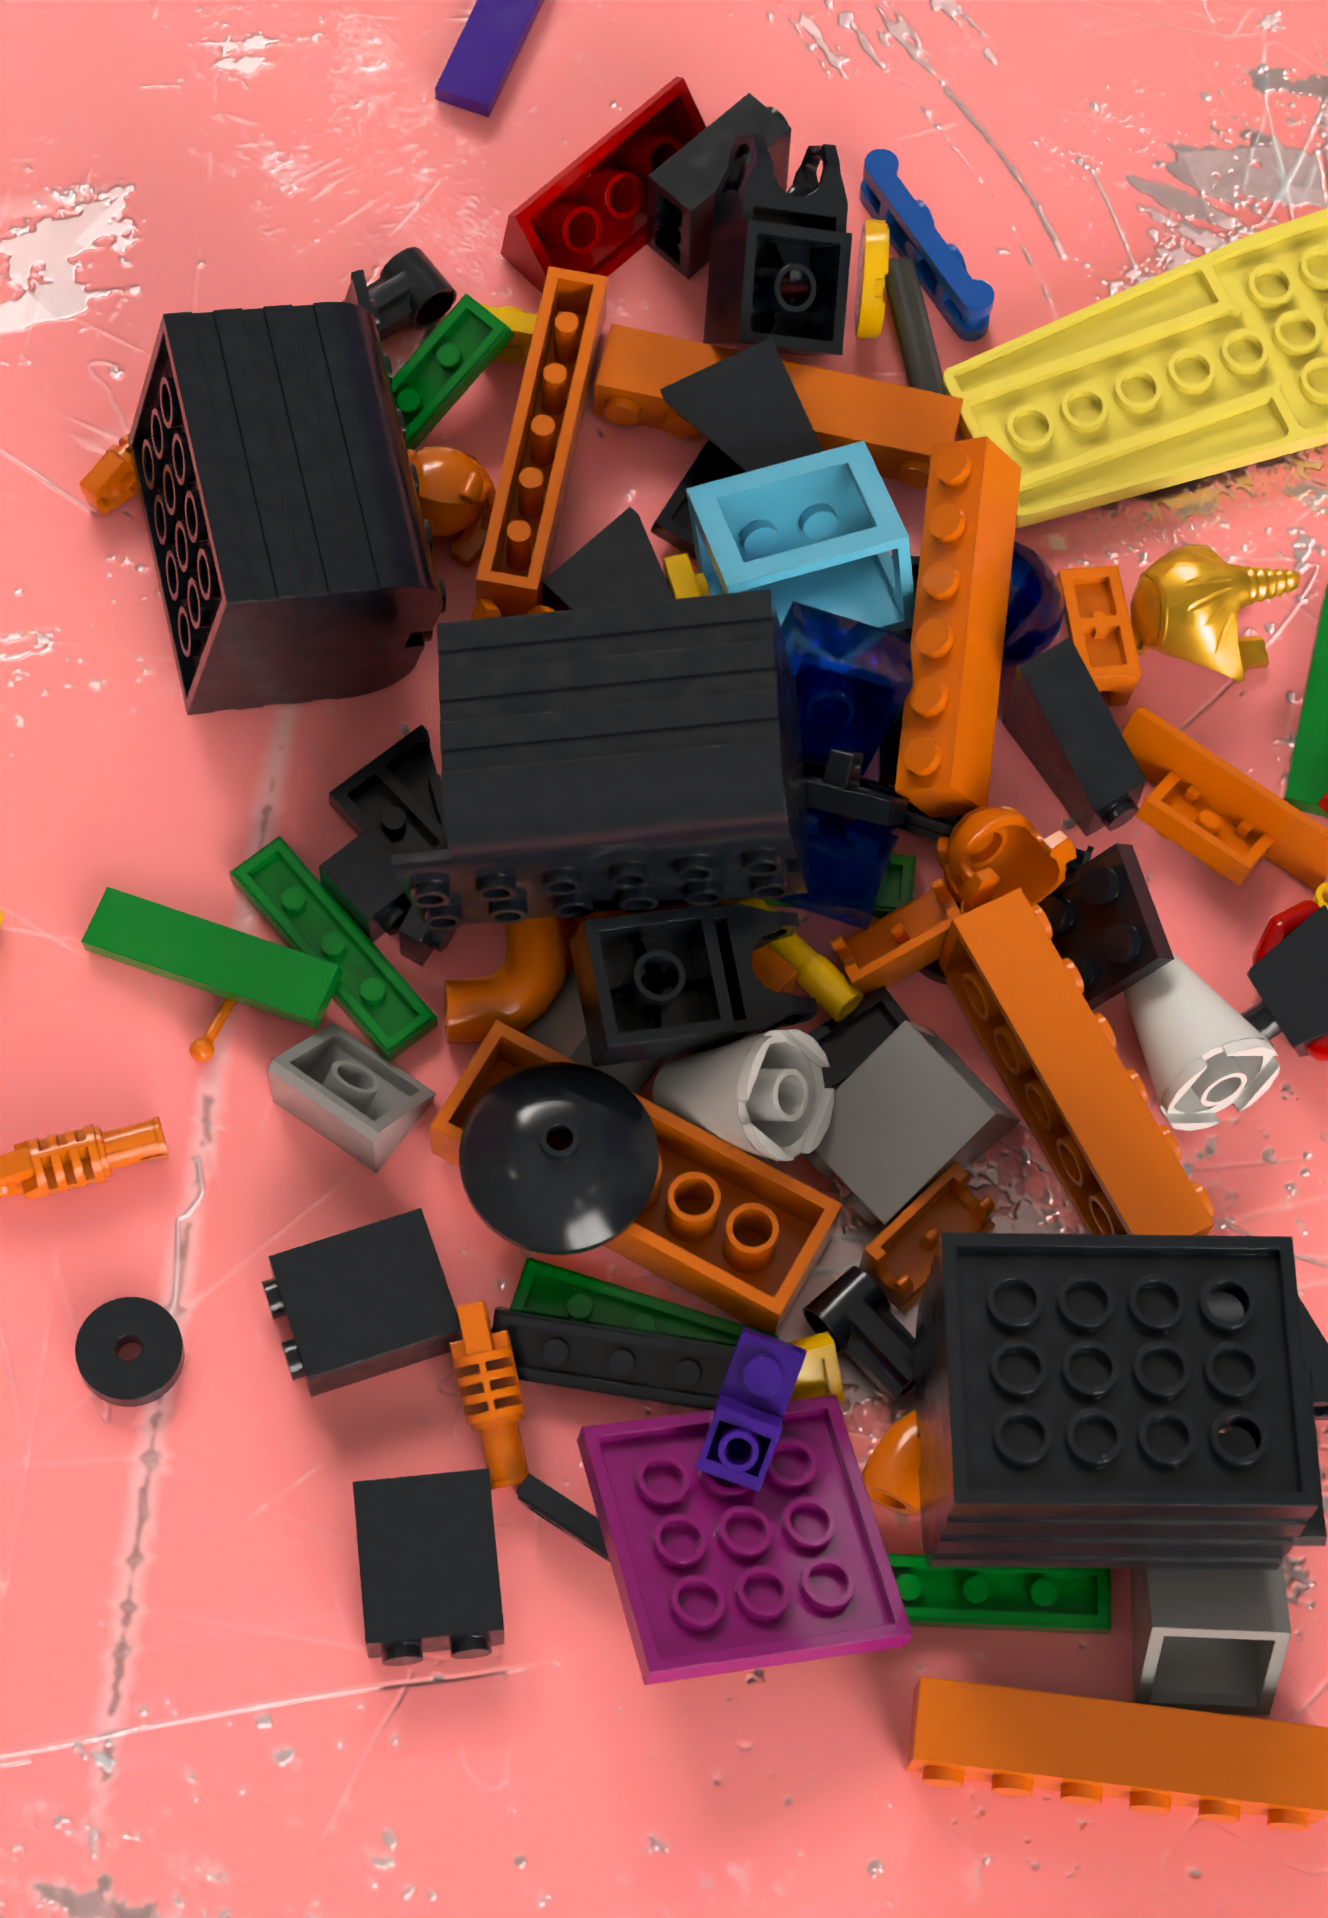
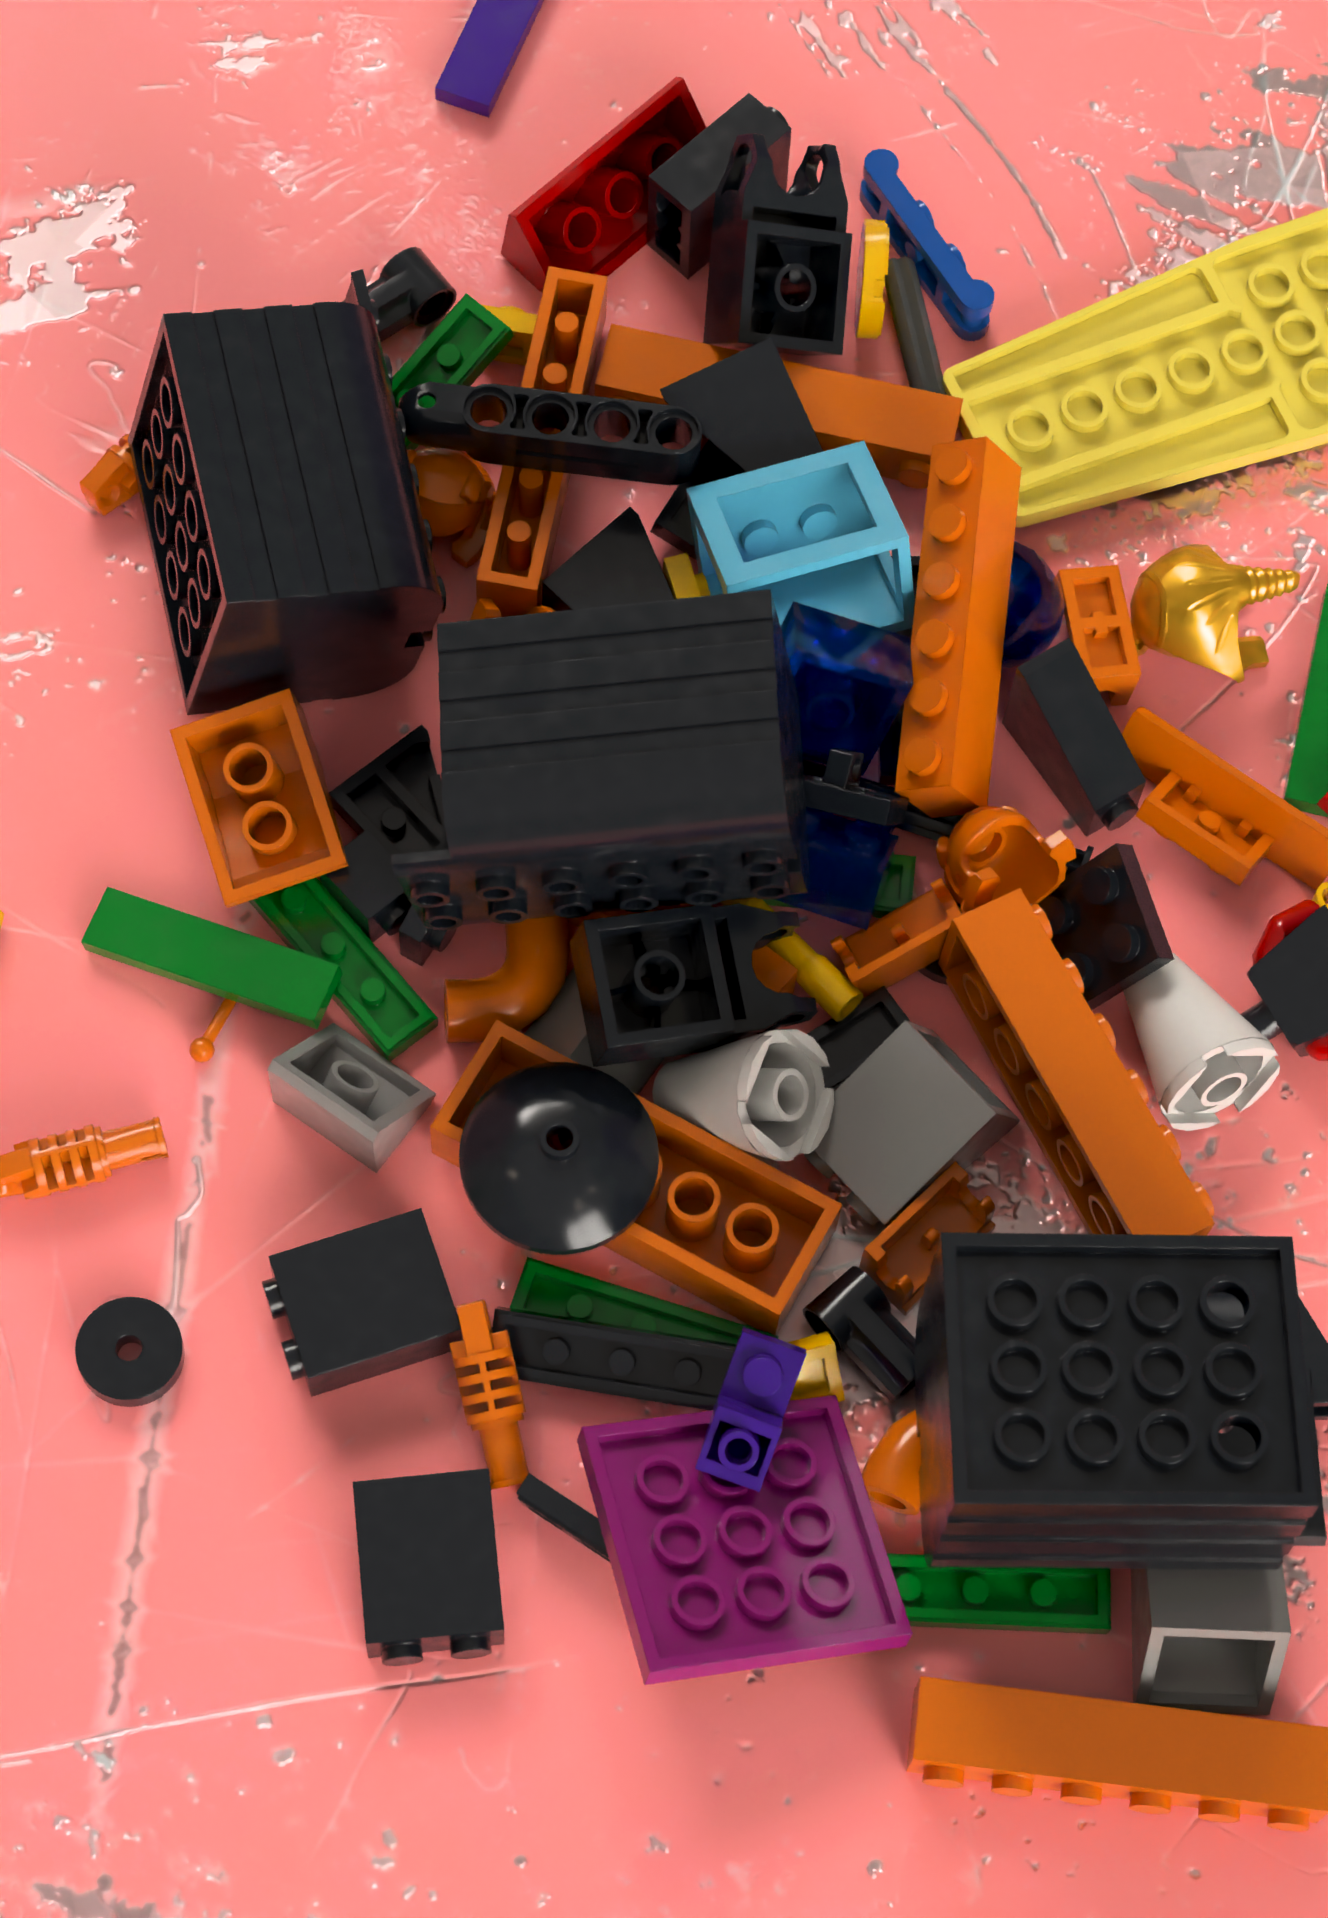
(260, 797): none -> orange slope
(575, 450): none -> black piece

